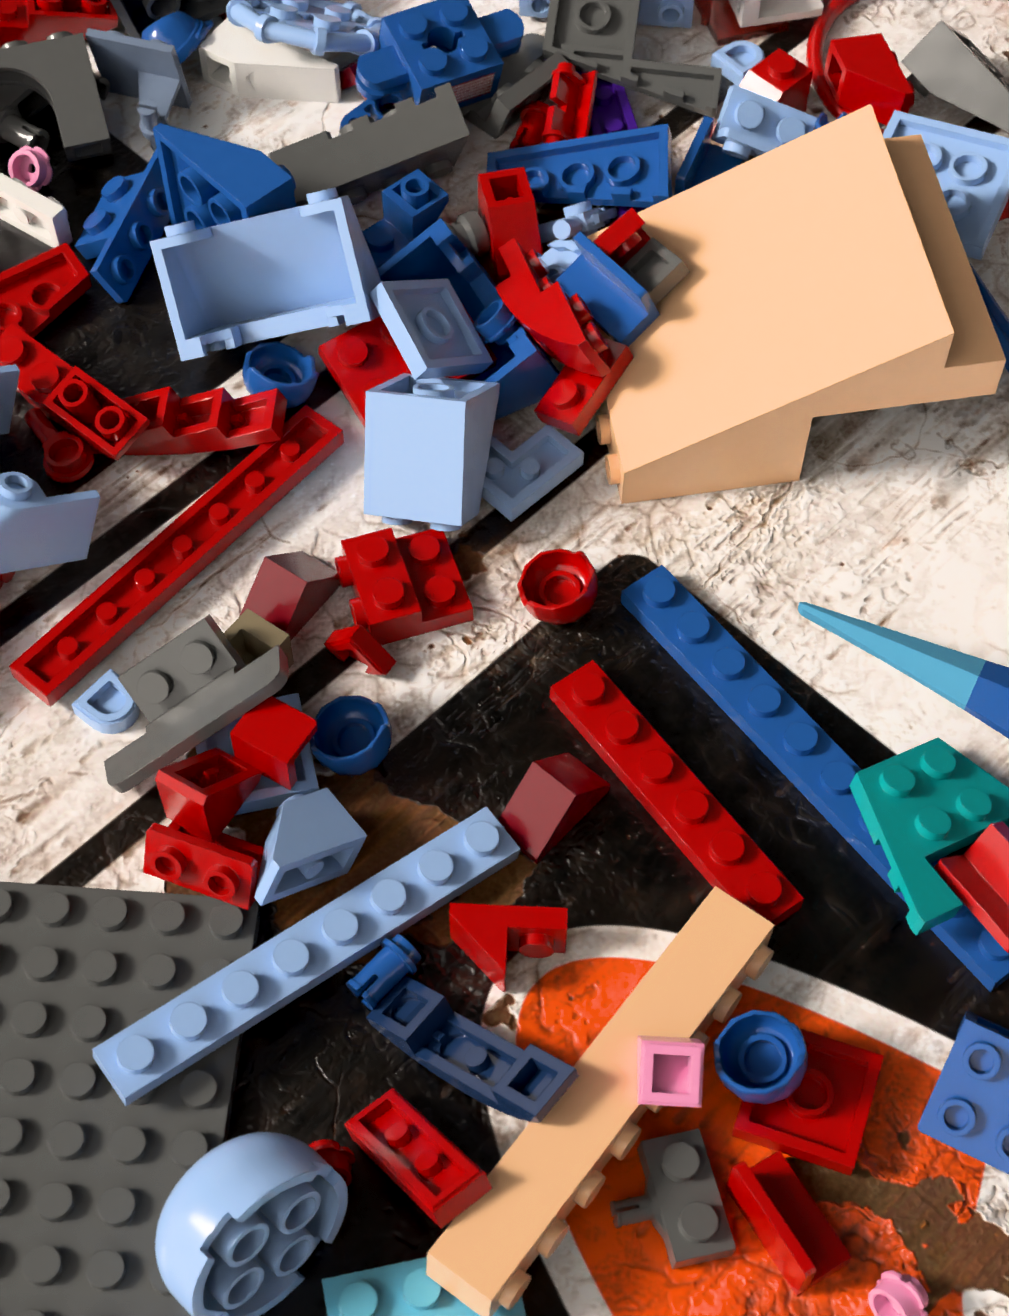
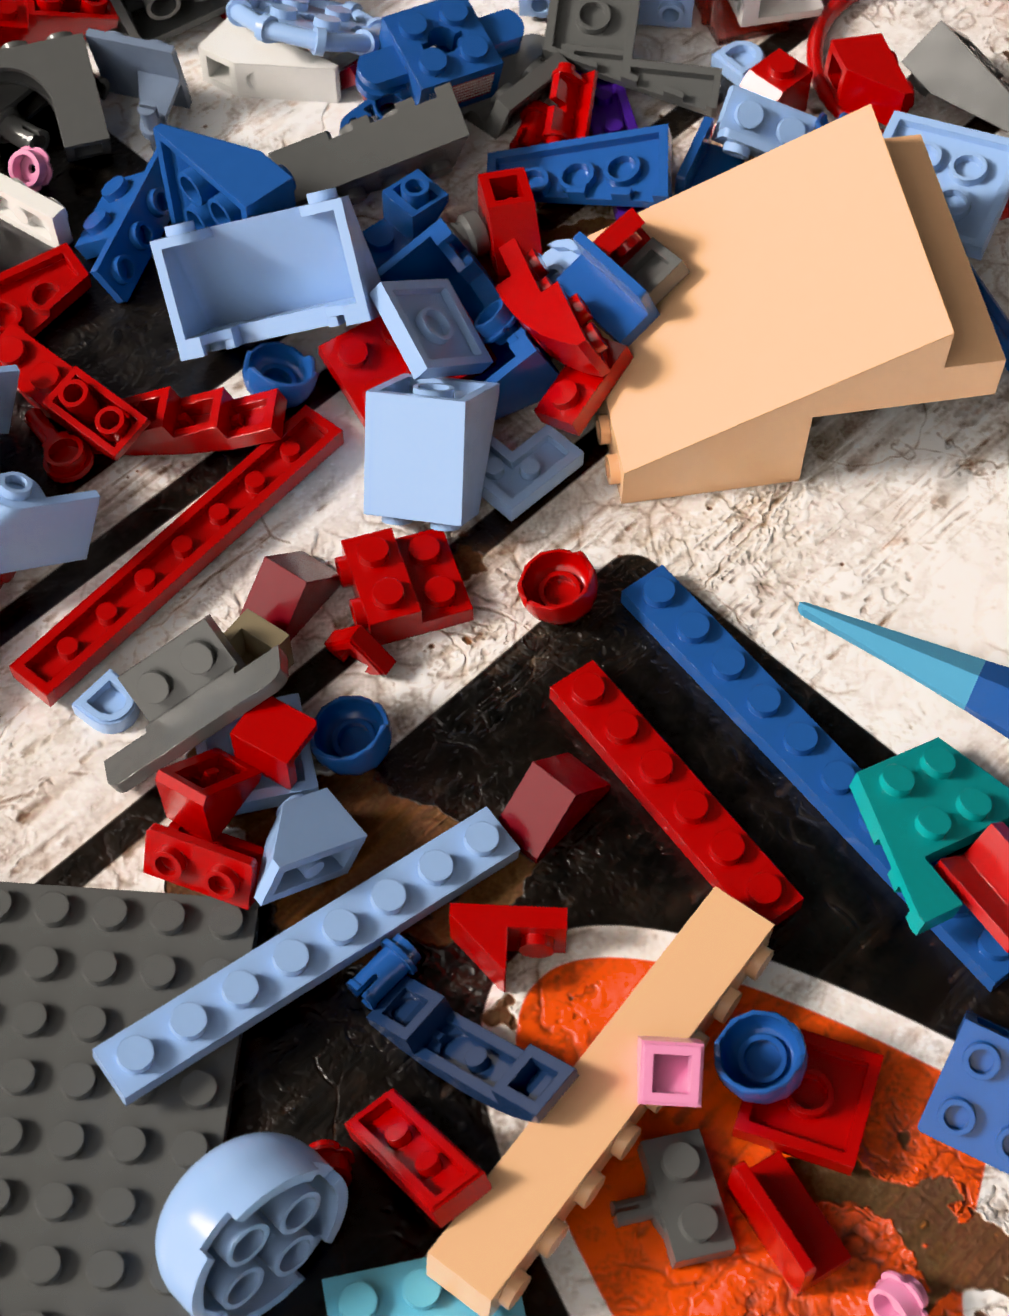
(179, 30): blue hat -> none
(577, 218): light blue piece -> none

